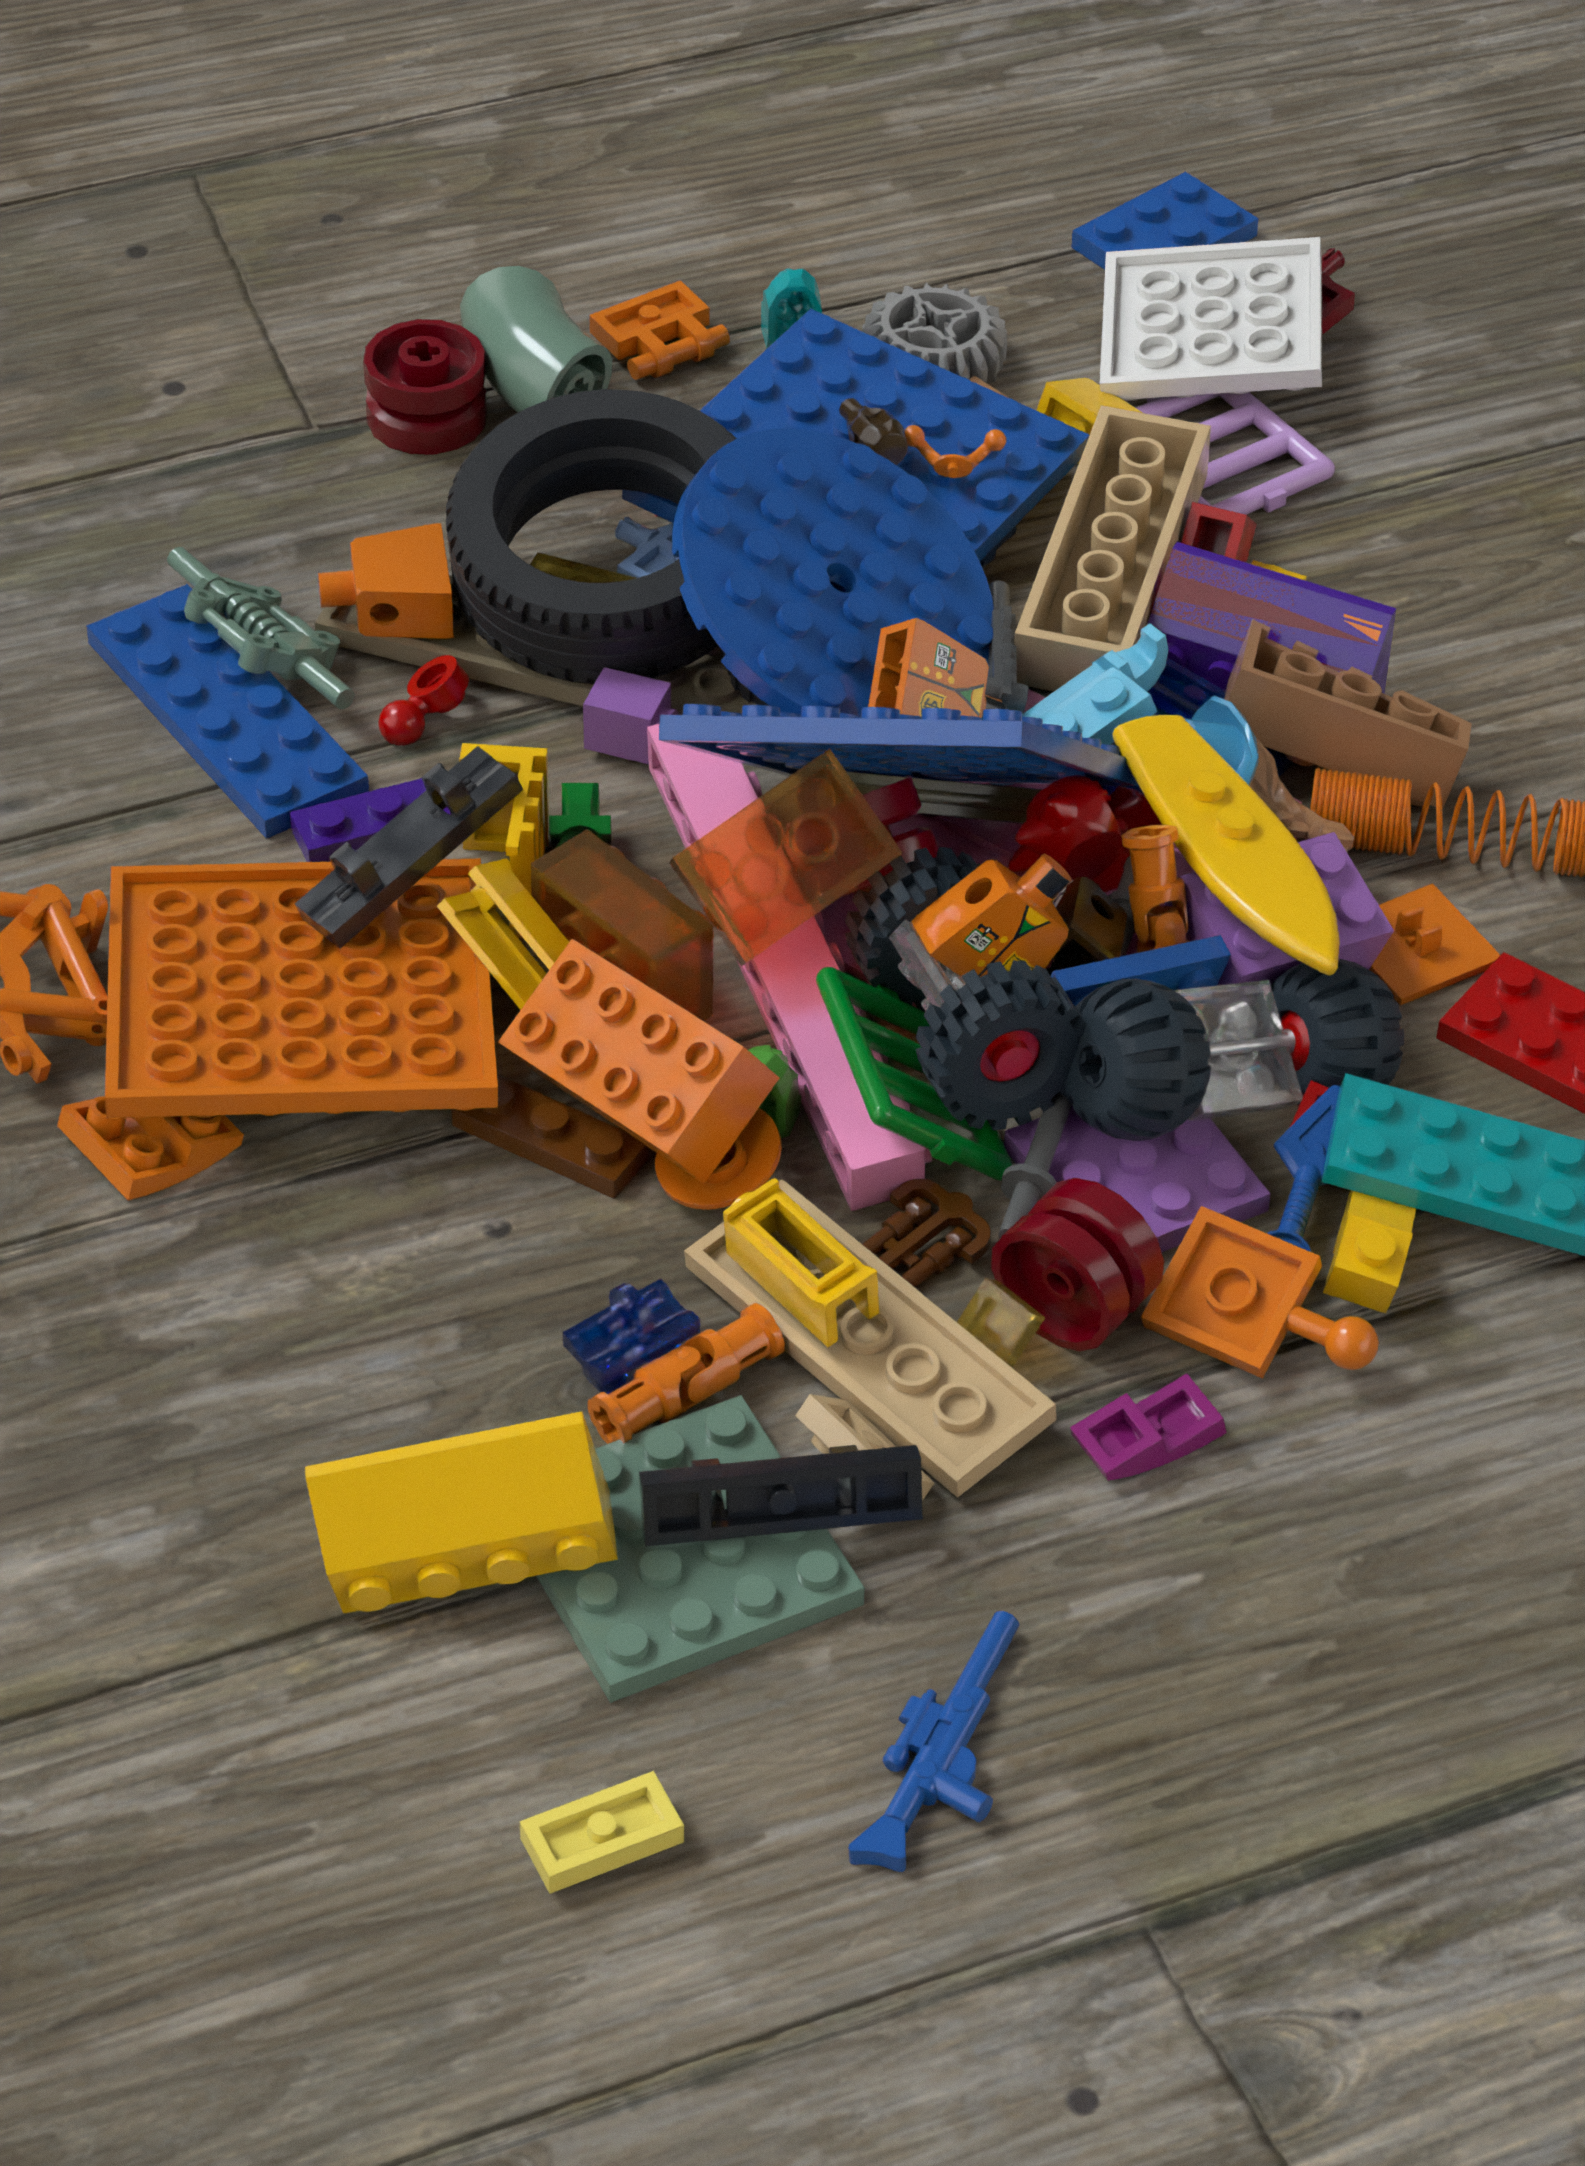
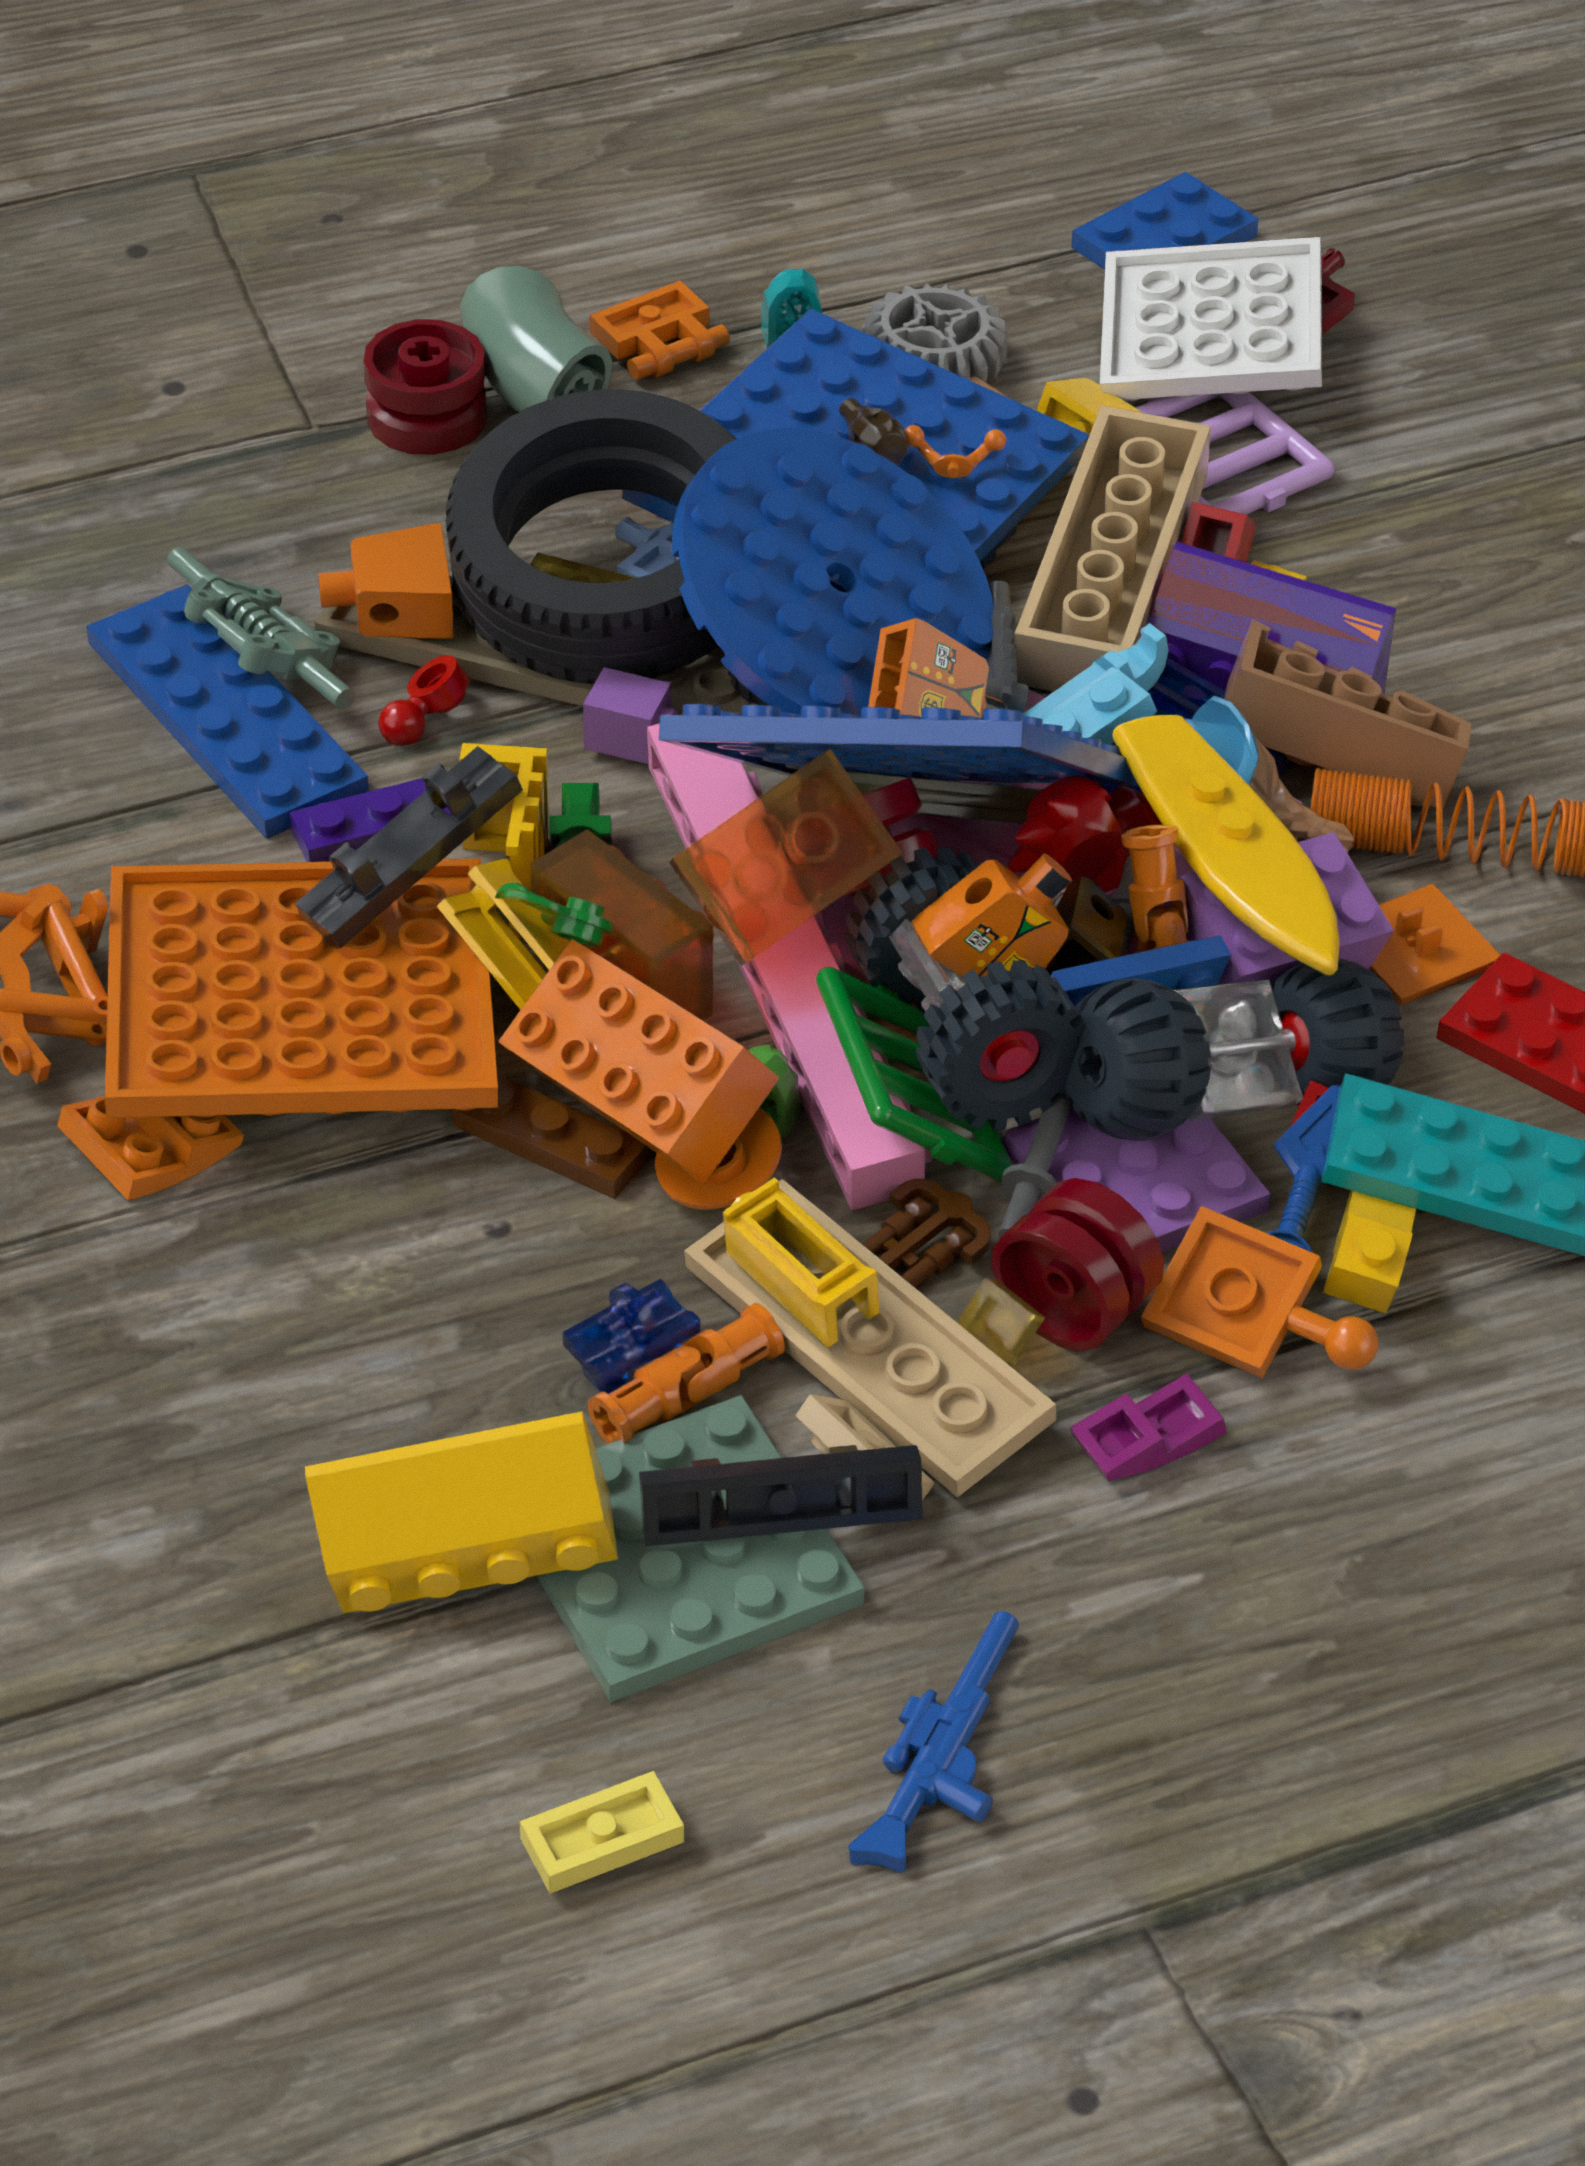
(576, 920): none -> green plate

